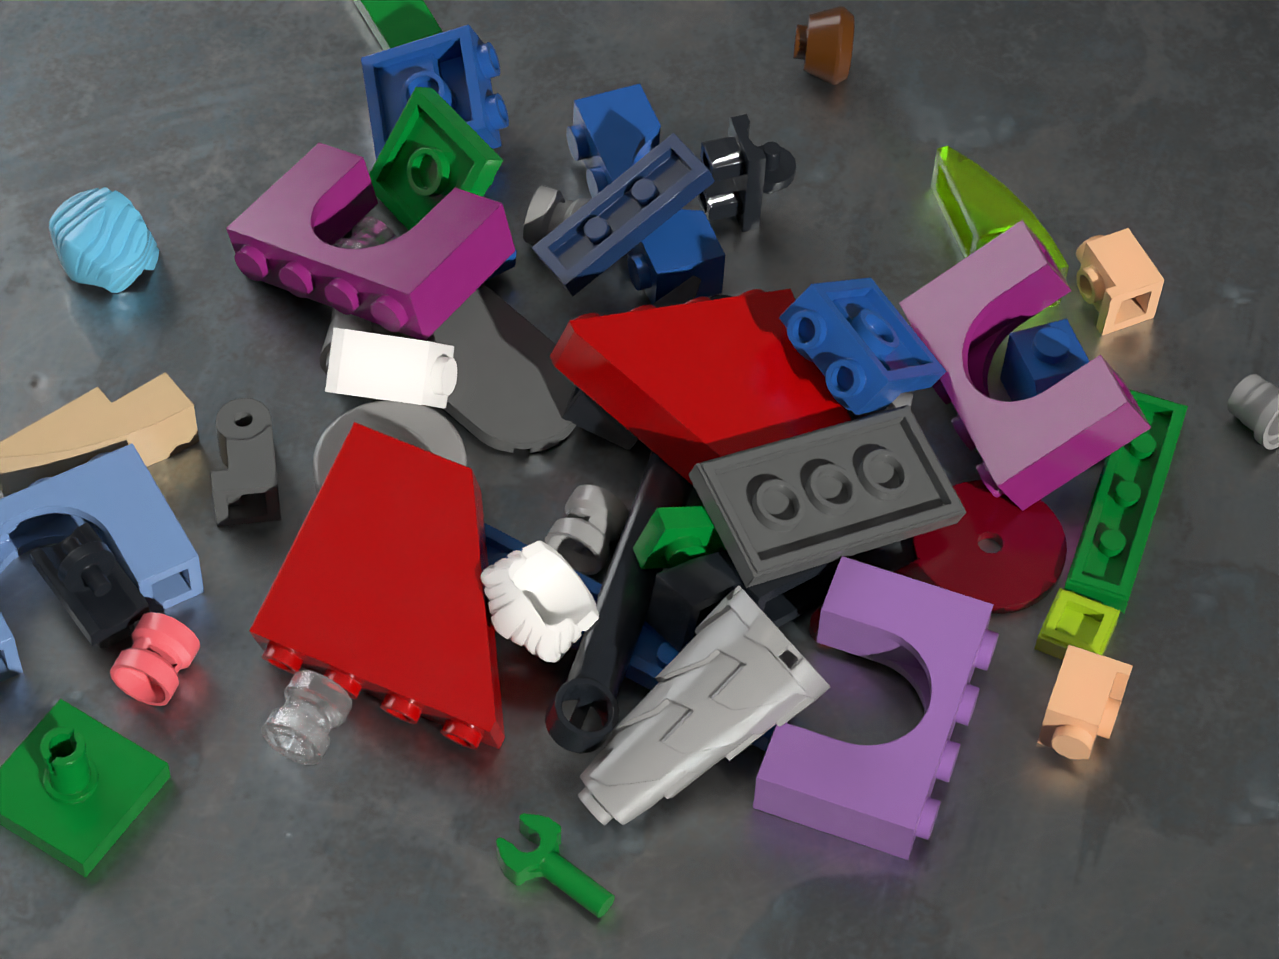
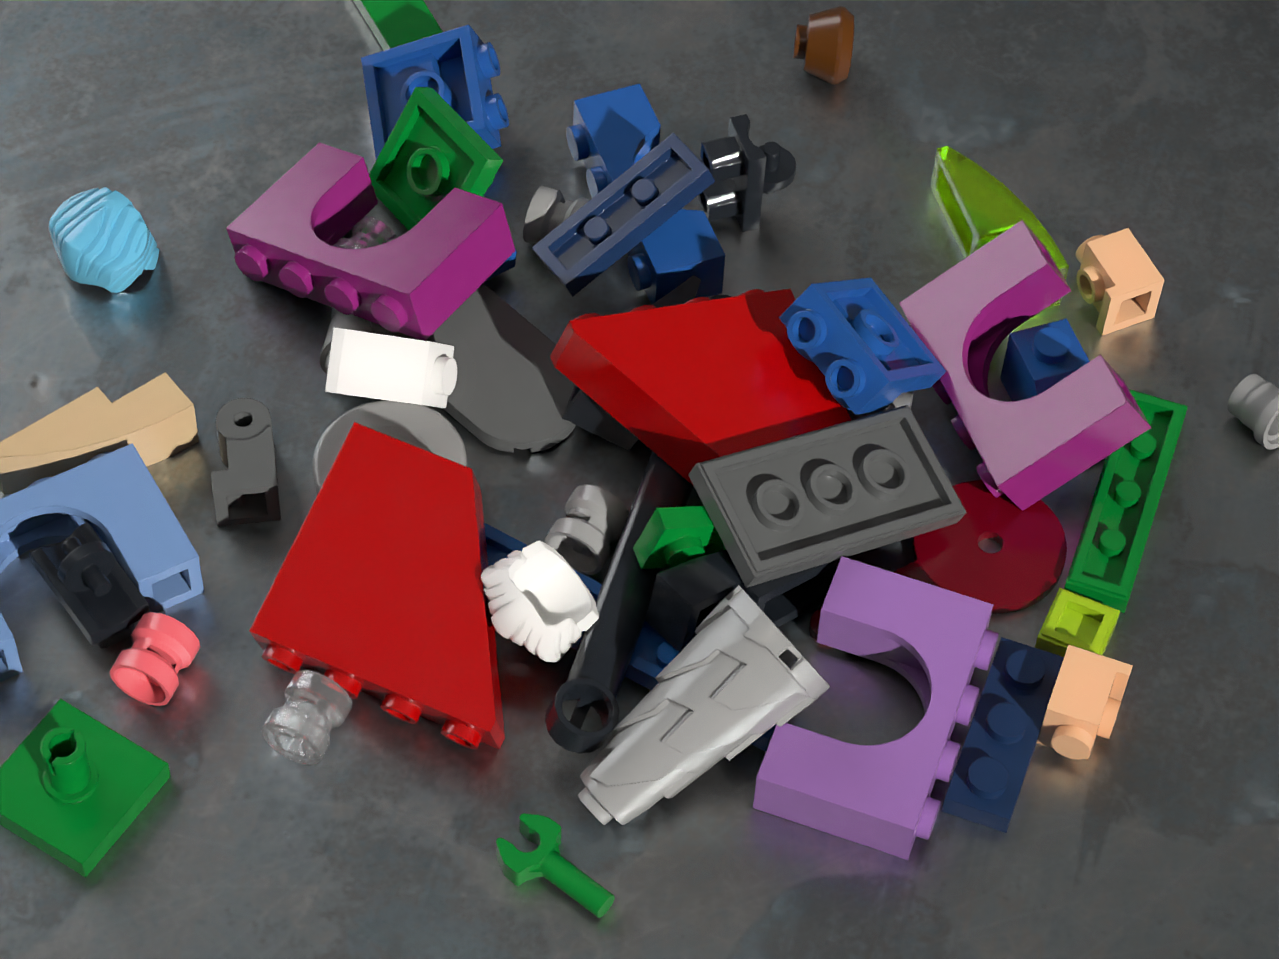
(1002, 735): none -> dark blue plate

